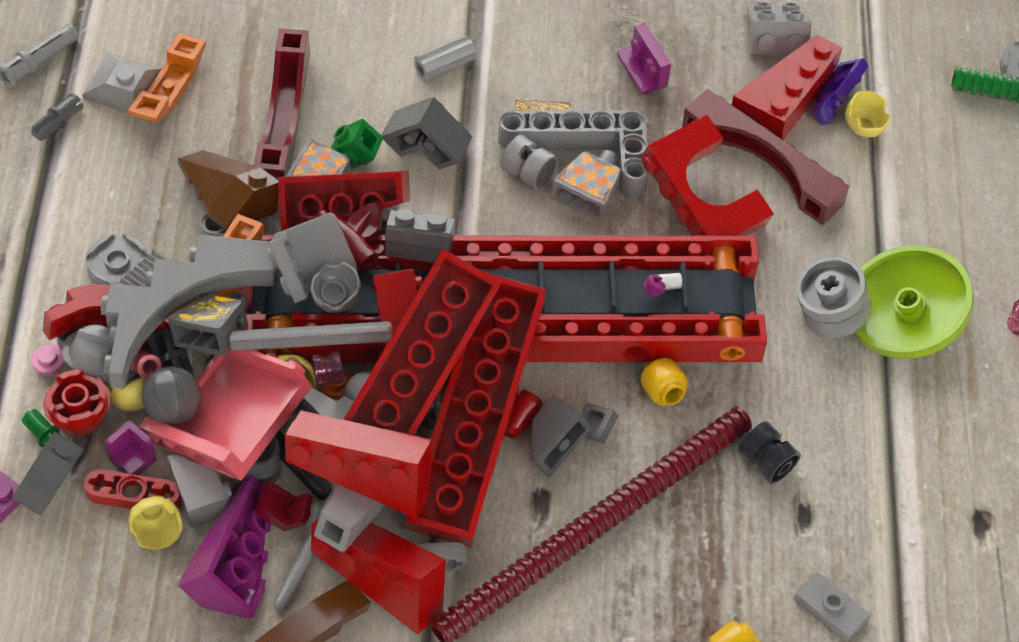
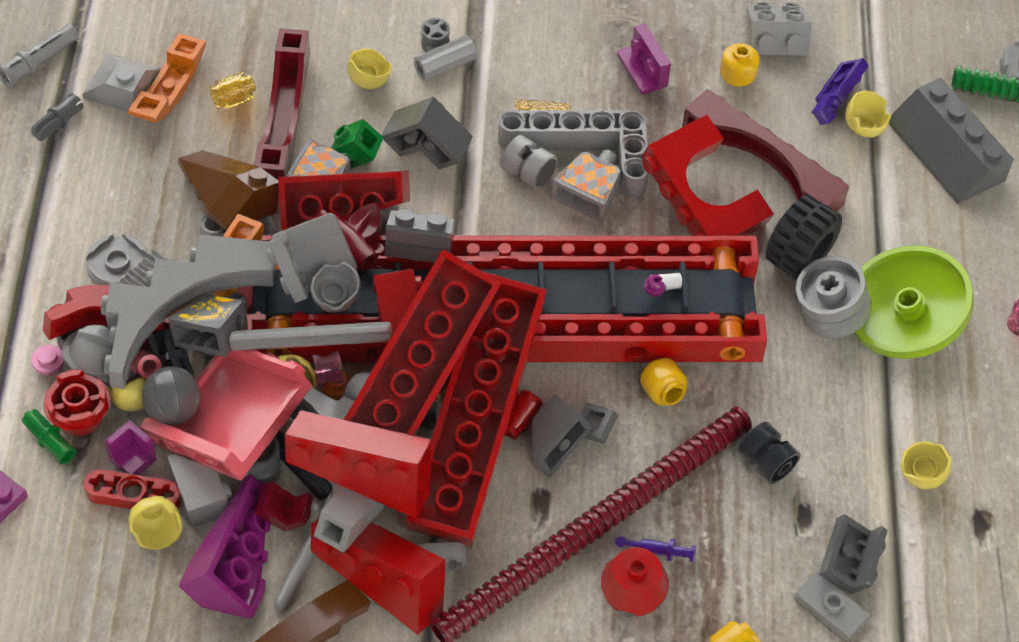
(47, 473): dark grey brick -> none
(232, 90): none -> clear yellow brick
(368, 69): none -> light yellow hair
(434, 33): none -> dark grey wheel
(635, 581): none -> red cone
(660, 548): none -> dark purple piece
(739, 64): none -> yellow head
(789, 87): wedge -> none
(803, 235): none -> black tyre
(853, 555): none -> dark grey bracket
(926, 465): none -> light yellow hair
(951, 141): none -> dark grey slope

